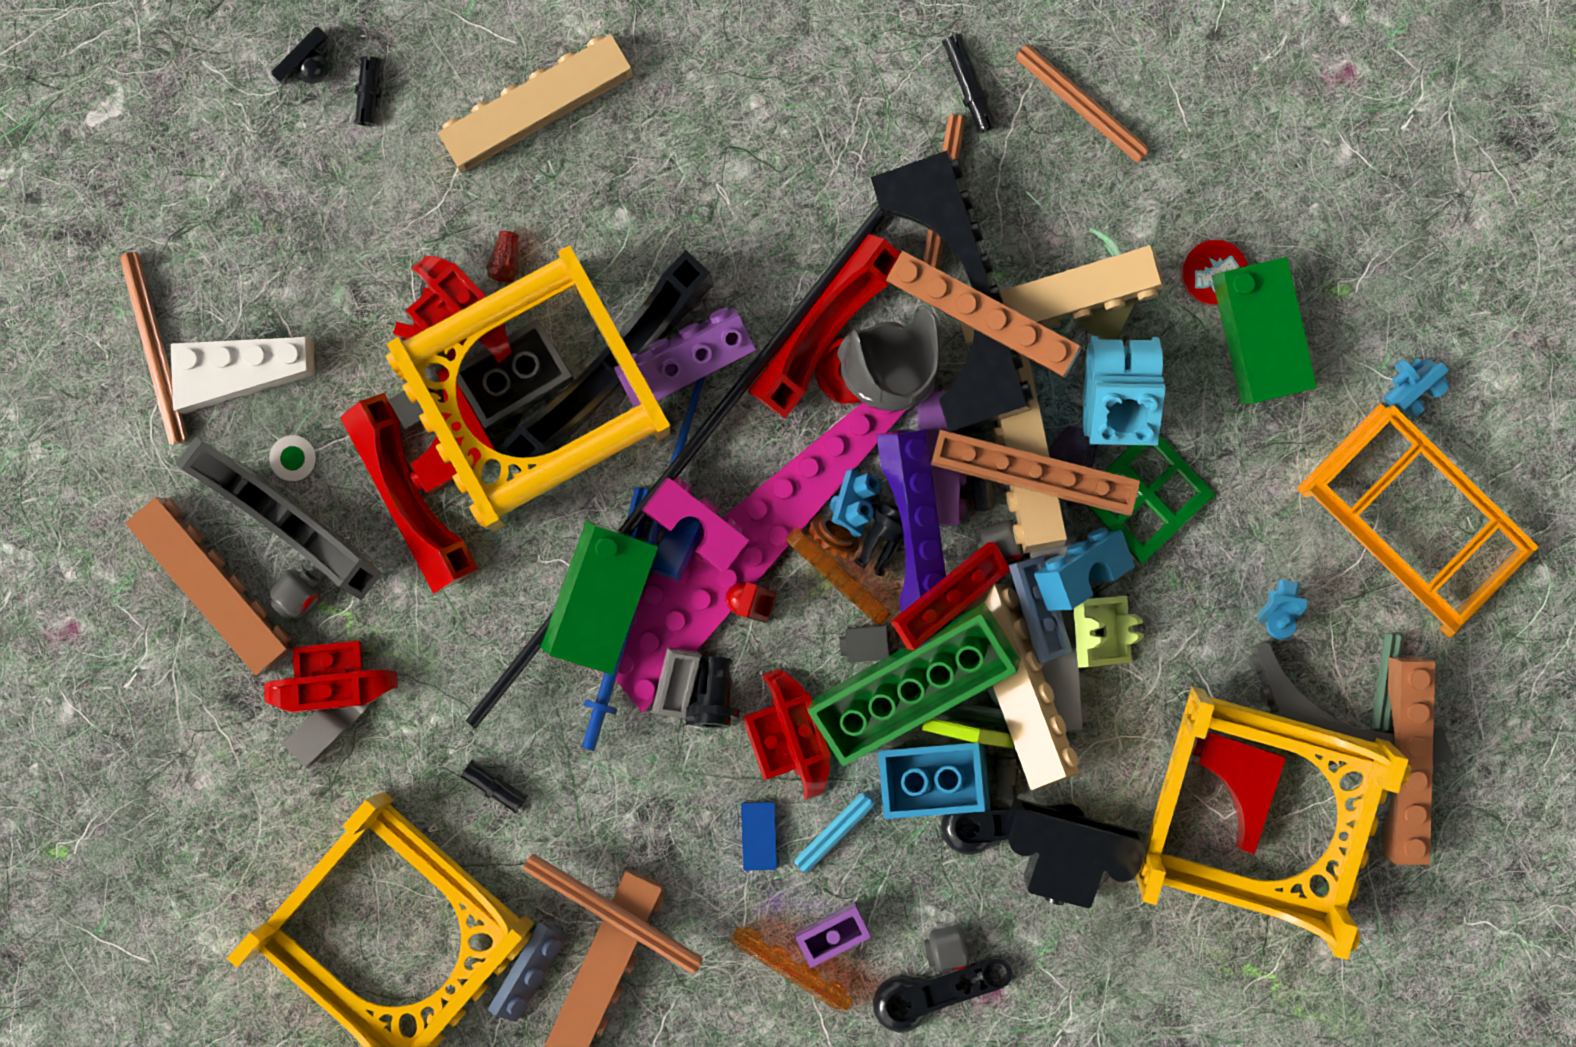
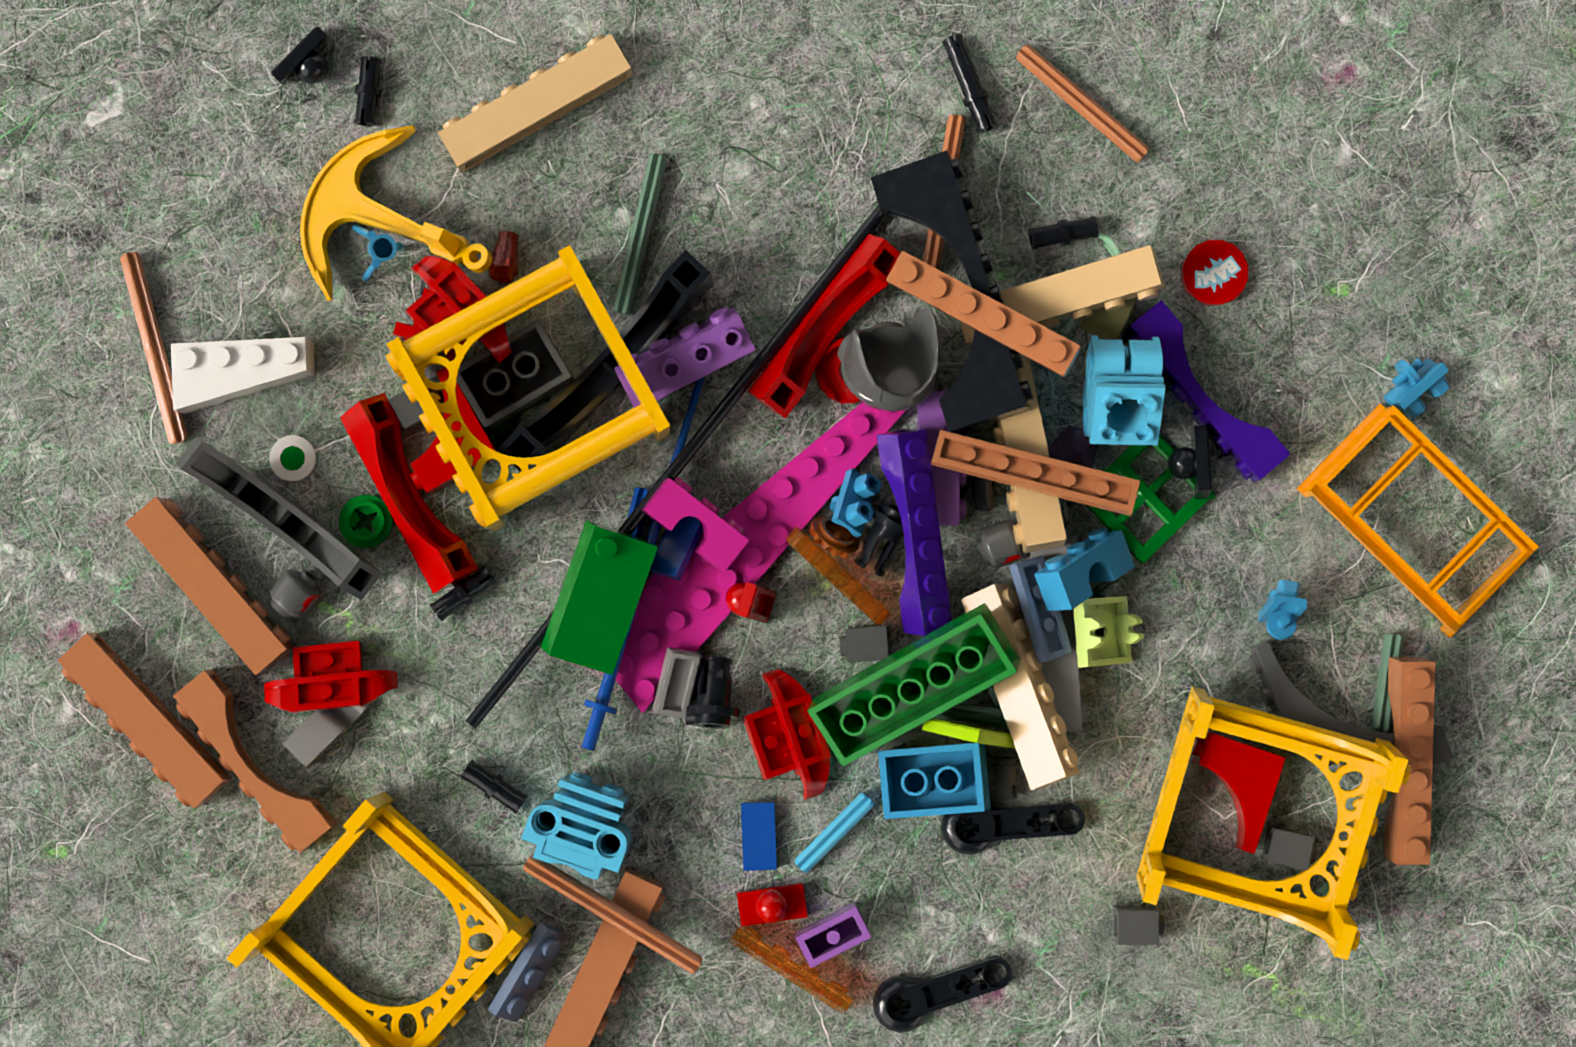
(144, 720): none -> nougat brick
(212, 710): none -> nougat arch
(339, 199): none -> yellow piece
(350, 518): none -> green gear
(380, 249): none -> dark azure plant
(462, 593): none -> black pin
(583, 819): none -> medium azure piece
(640, 234): none -> sand green axle
(772, 904): none -> red tile
(949, 948): dark grey head -> none
(950, 596): red plate -> none
(1063, 232): none -> black pin
(1071, 852): black brick -> none
(1137, 925): none -> dark grey brick
(1194, 462): none -> black tile
(1251, 446): none -> dark purple arch
(1264, 331): green brick -> none
(1289, 848): none -> dark grey brick

